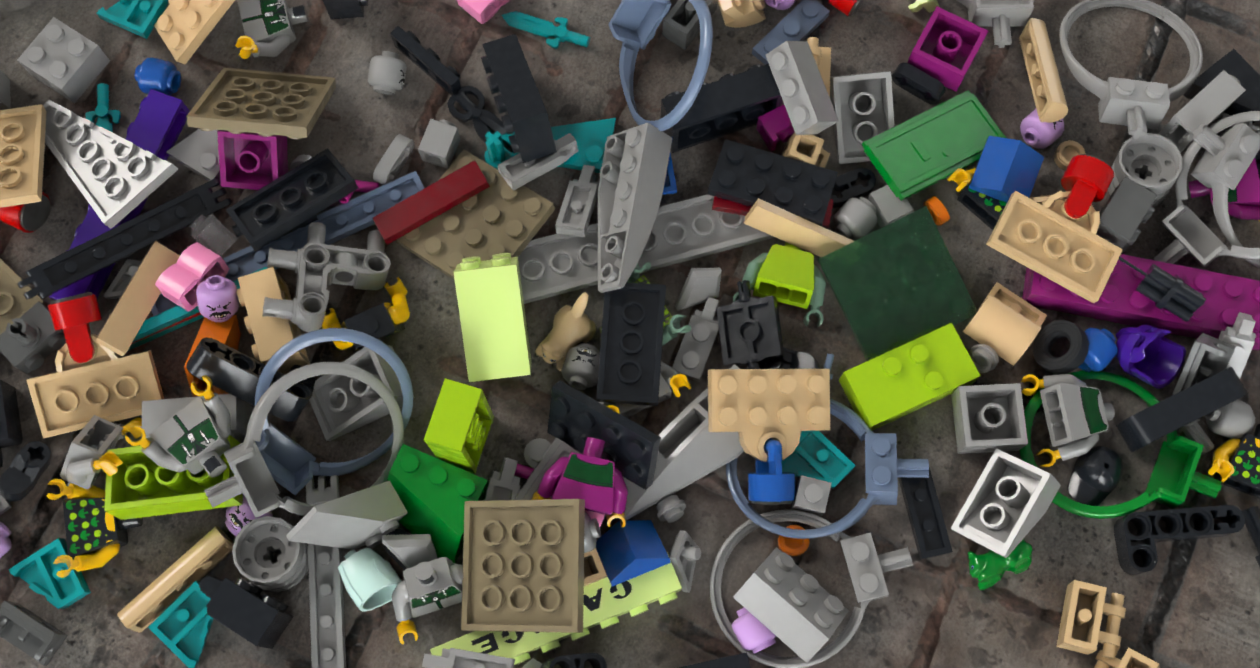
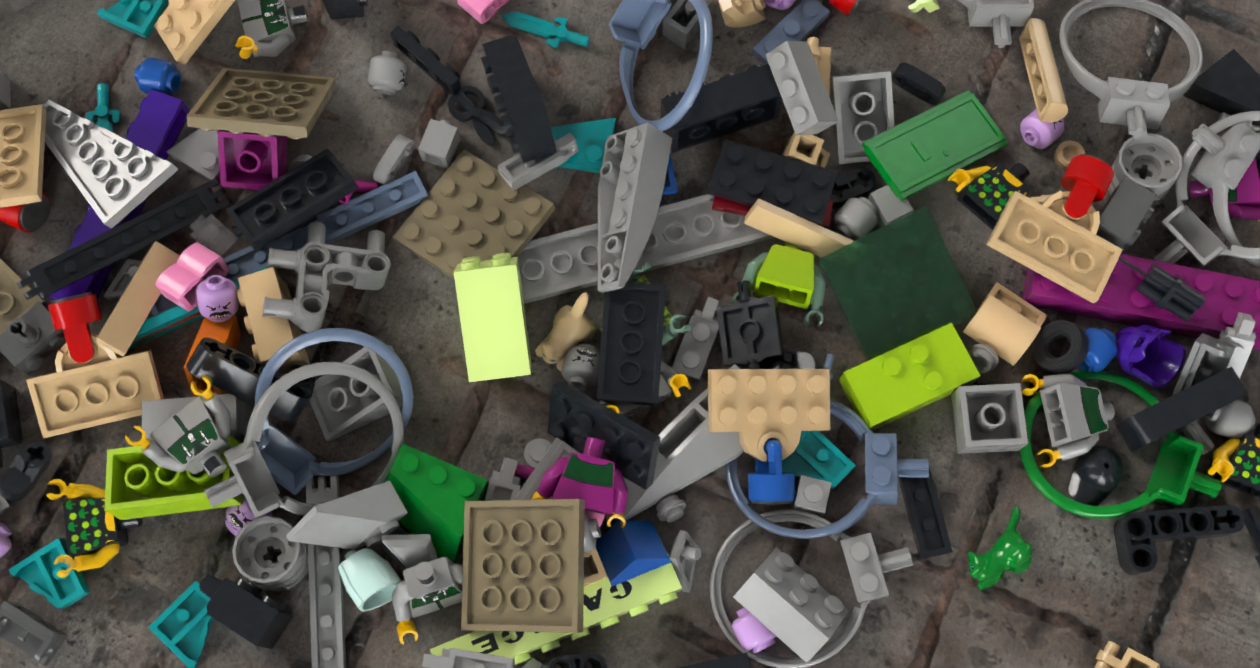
(63, 60): light grey brick -> none
(89, 454): light grey torso -> none
(175, 580): tan brick -> none
(378, 321): torso -> none
(431, 202): dark red tile -> none
(459, 425): lime brick -> none
(496, 152): teal piece -> none
(578, 204): light grey hinge -> none
(699, 286): light grey piece -> none
(775, 127): magenta brick -> none
(793, 546): orange tile -> none
(937, 210): orange tile -> none
(947, 47): magenta brick -> none
(1005, 503): light grey slope -> none
(1006, 168): blue slope -> none
(1083, 616): tan brick -> none
(1202, 109): light grey slope -> none

